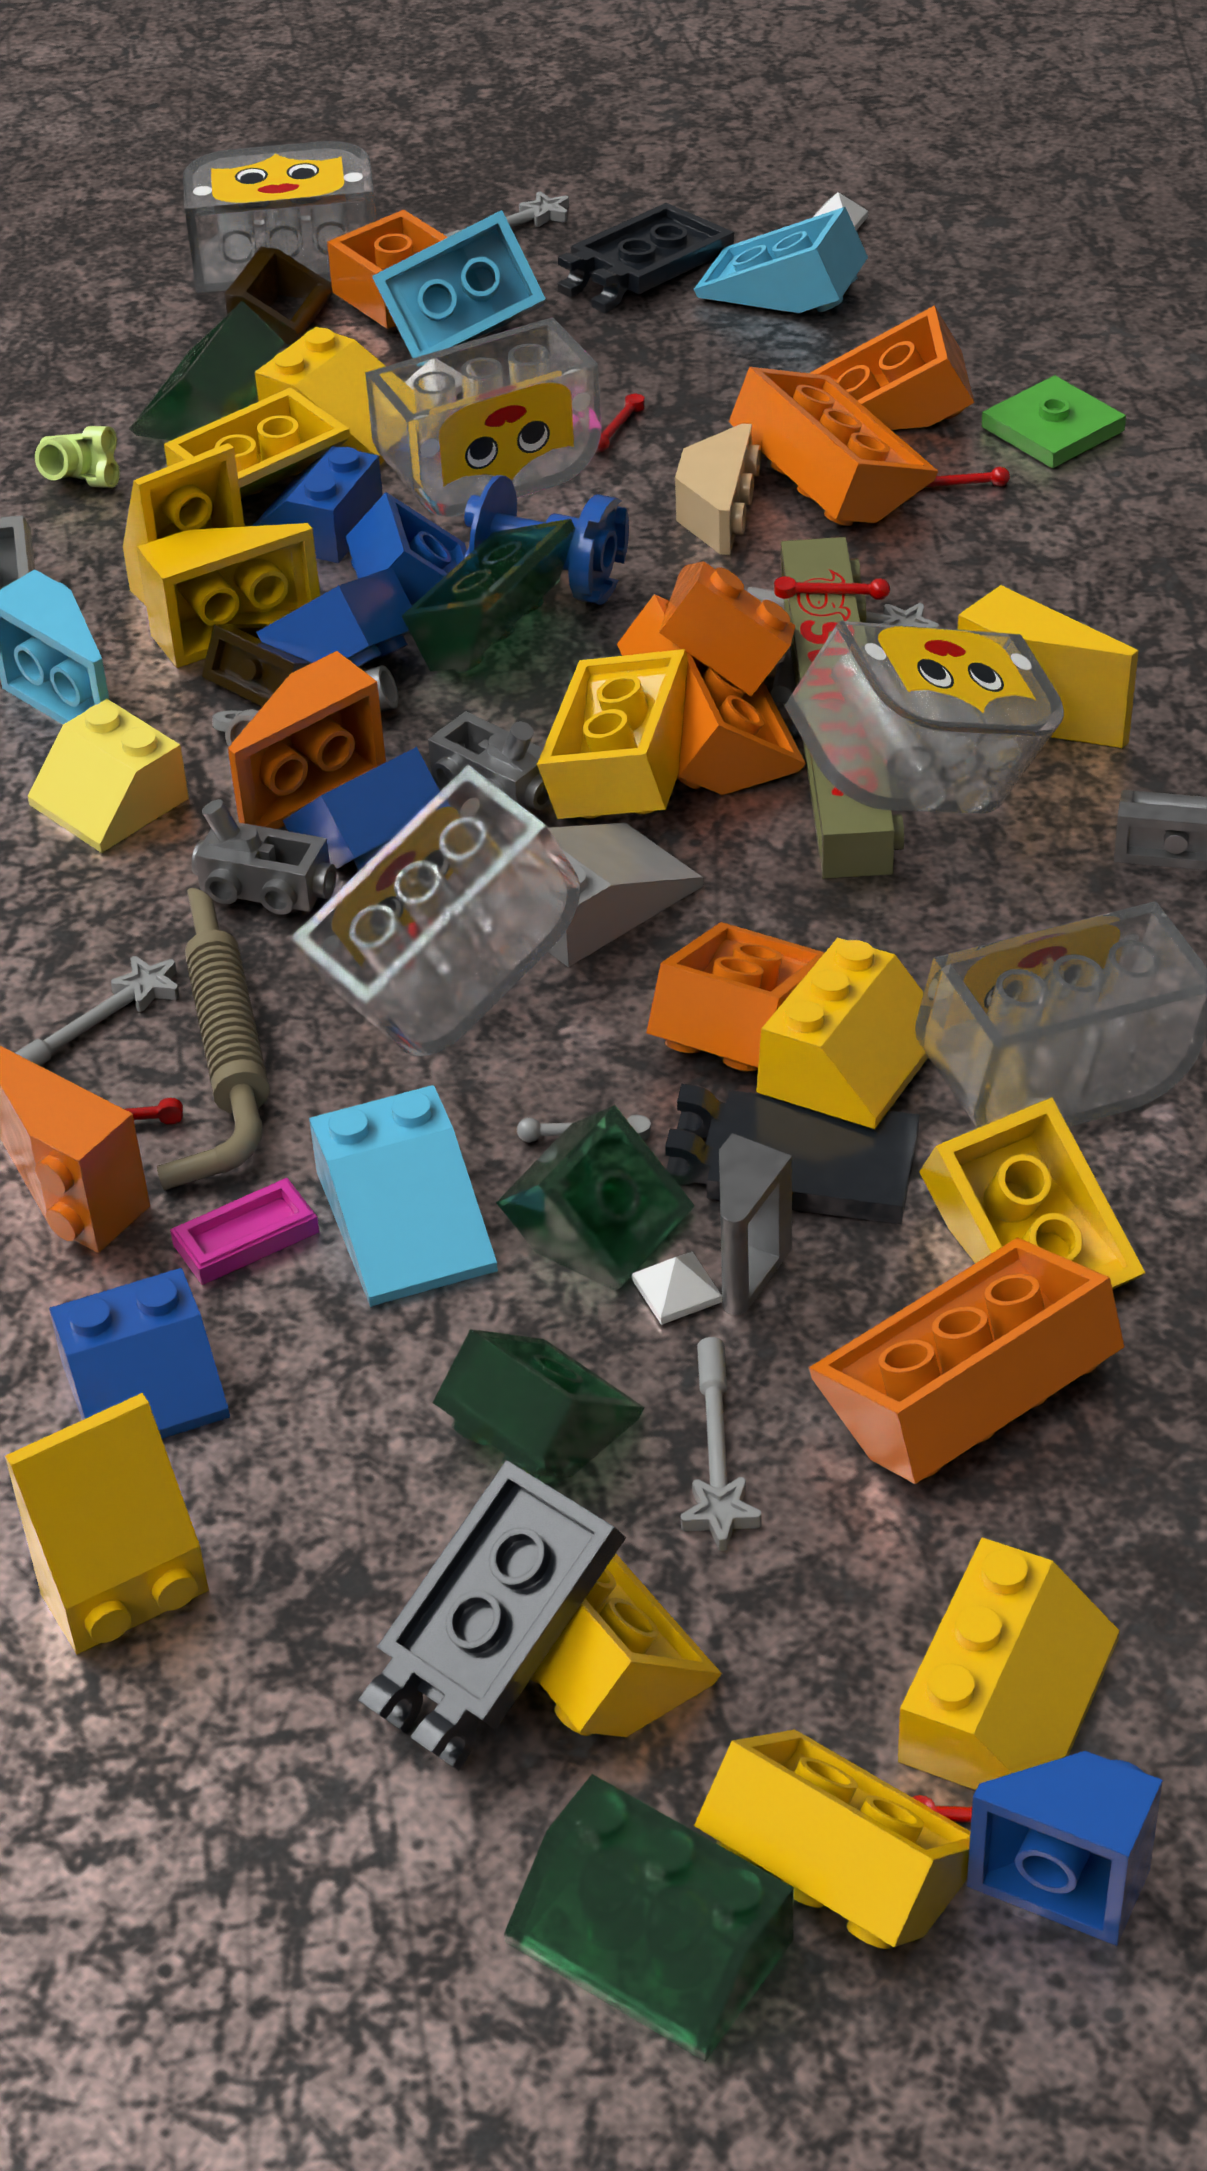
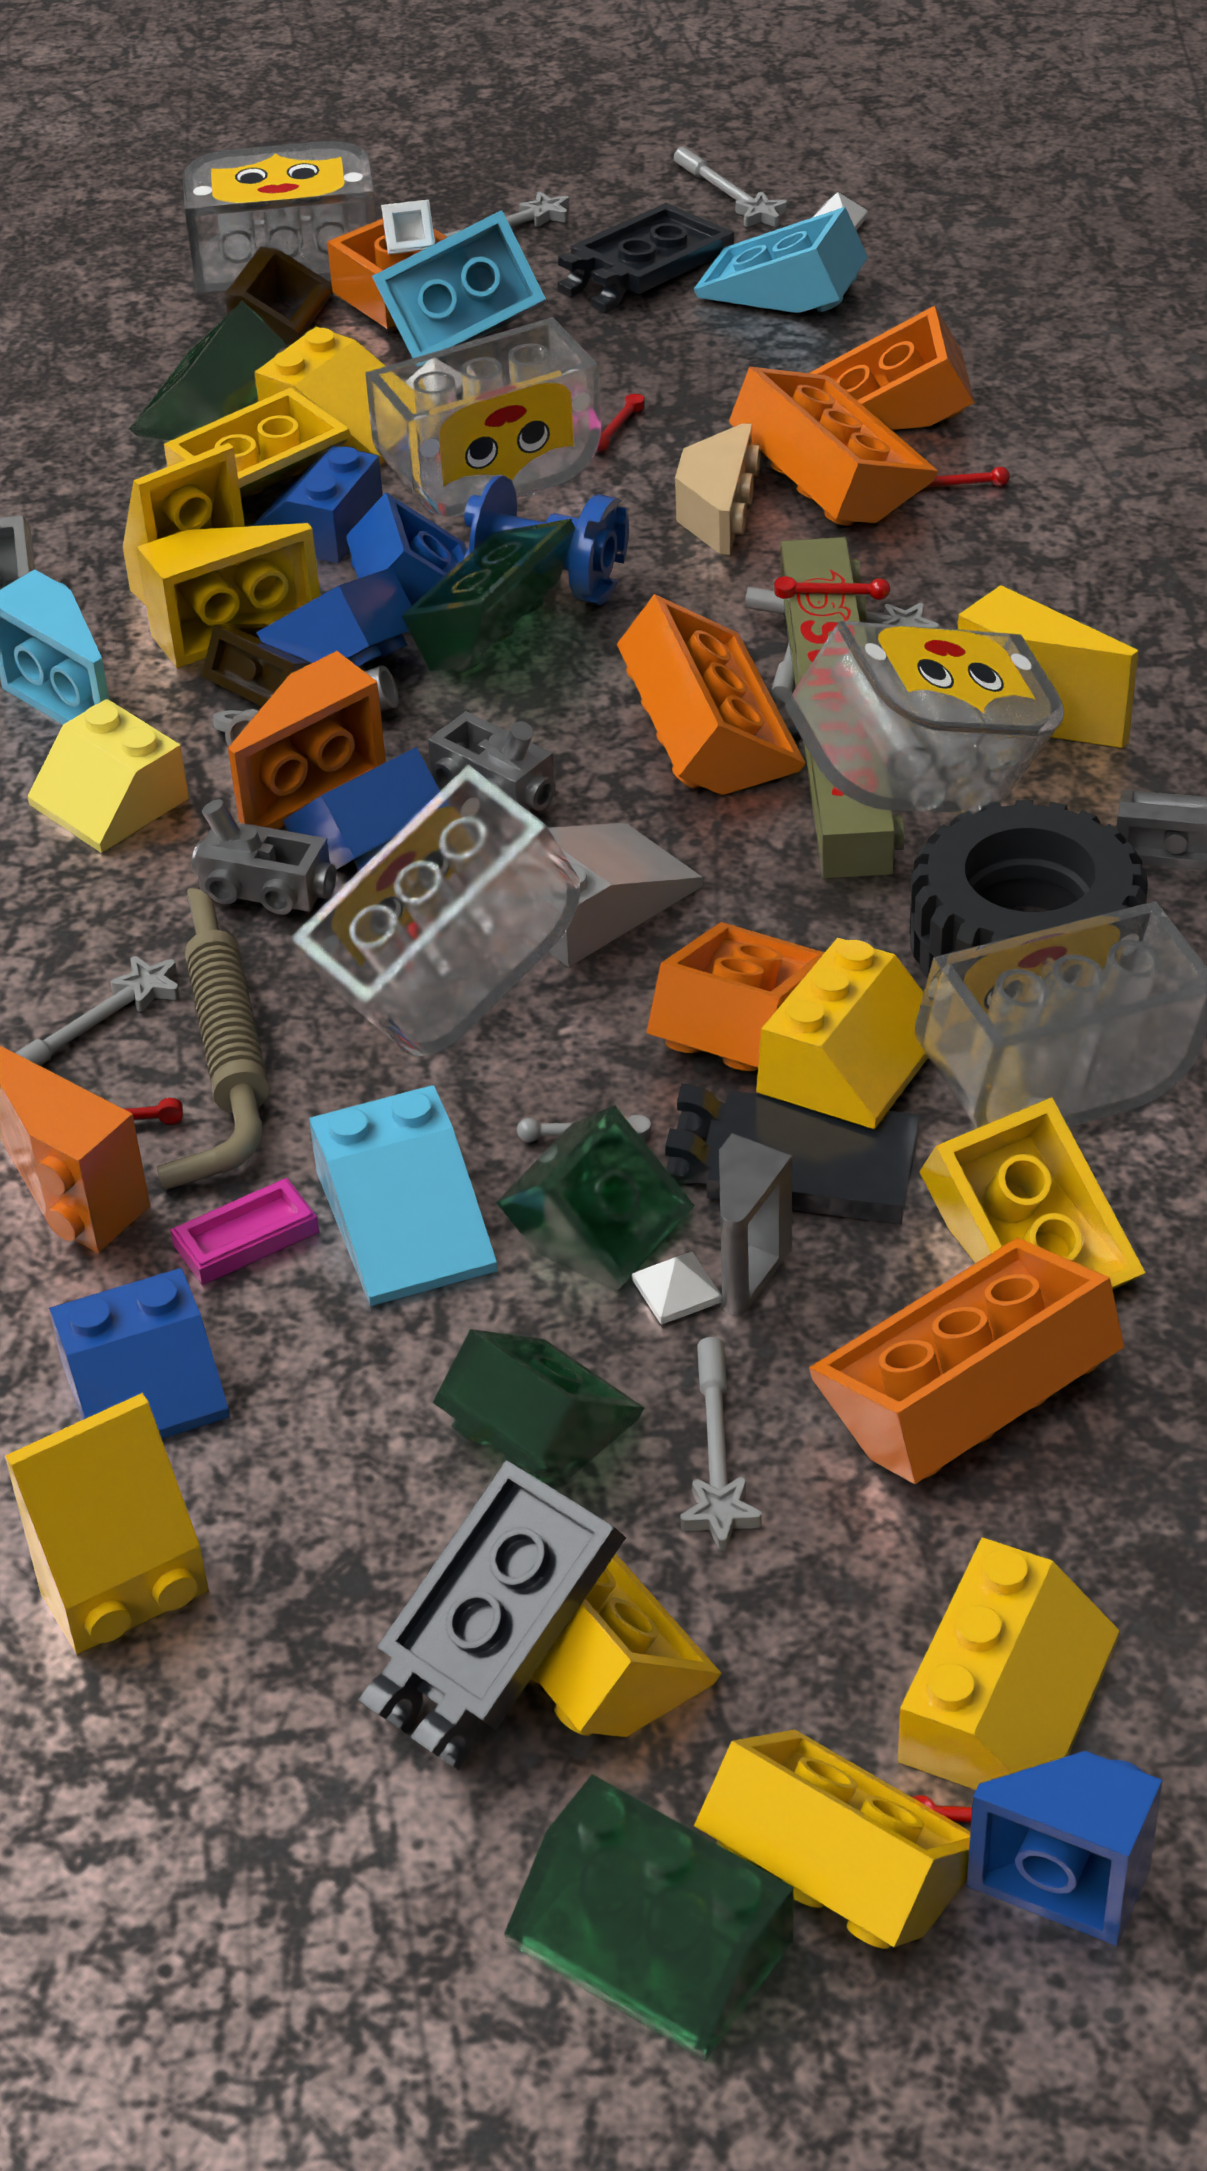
(80, 456): yellowish green plate -> none
(408, 226): none -> white slope
(617, 736): yellow slope -> none
(726, 625): orange slope -> none
(752, 209): none -> light grey piece
(1017, 860): none -> black tyre
(1053, 421): bright green plate -> none

